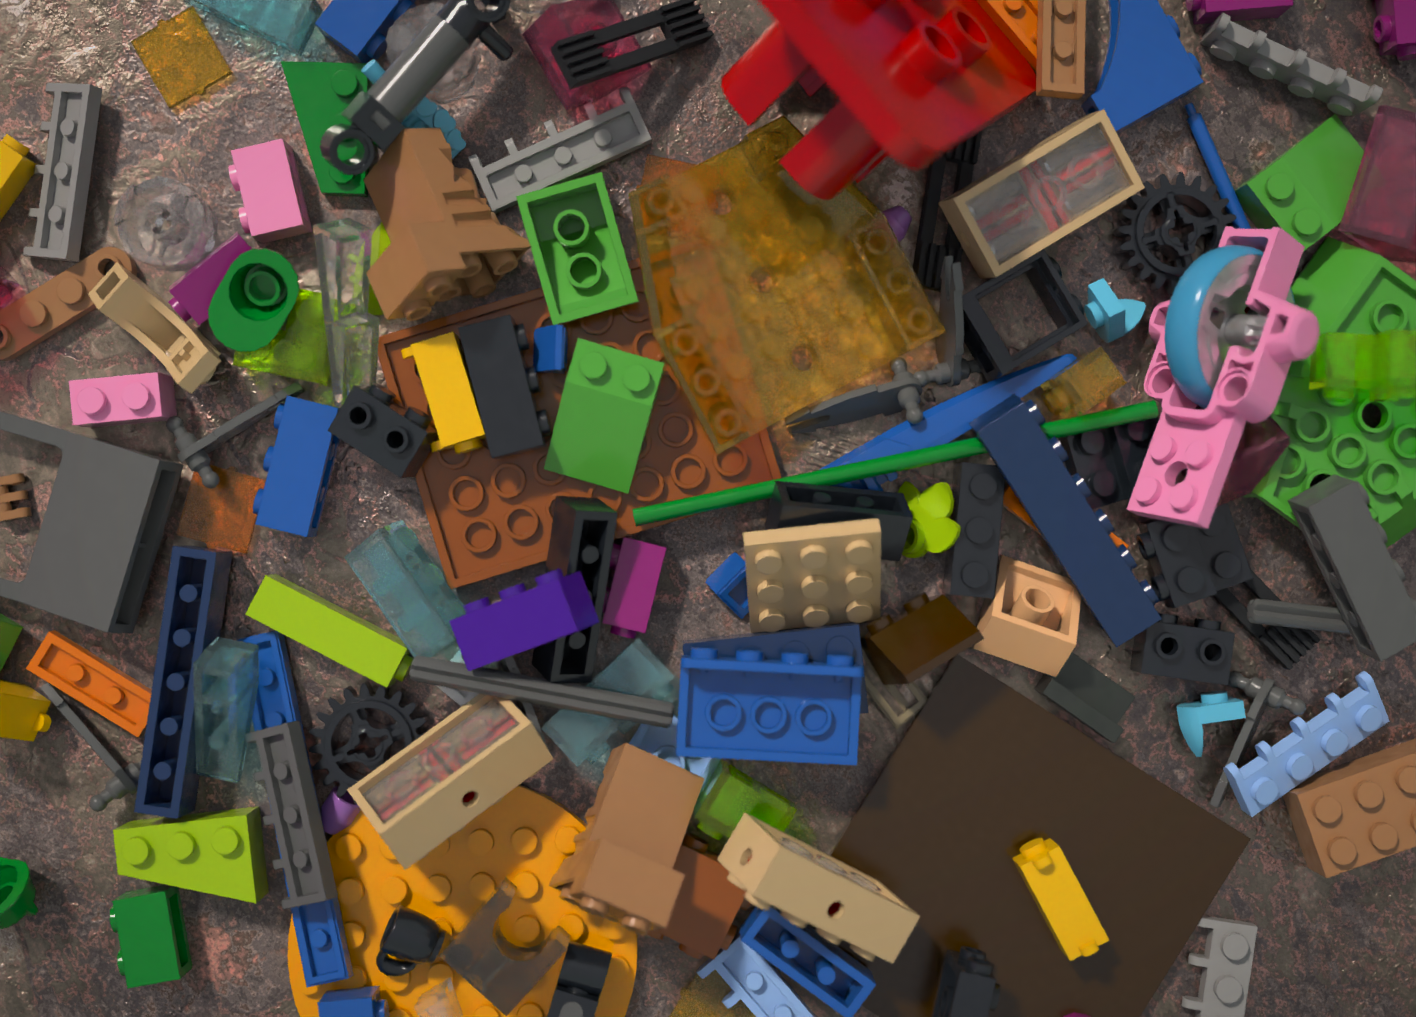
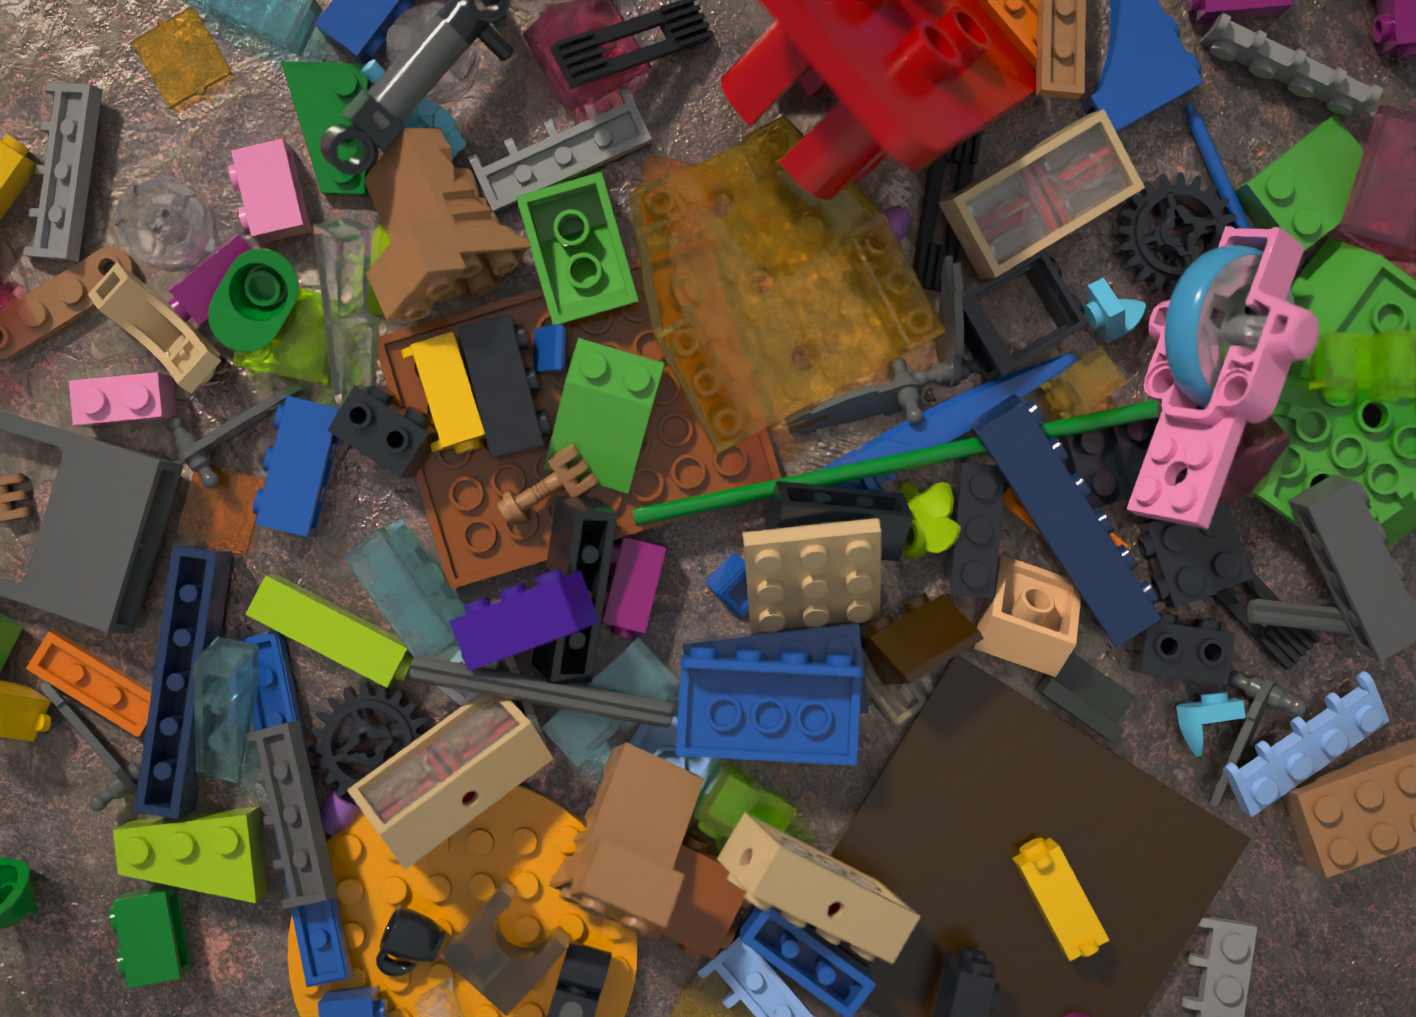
(515, 507): none -> medium nougat hinge

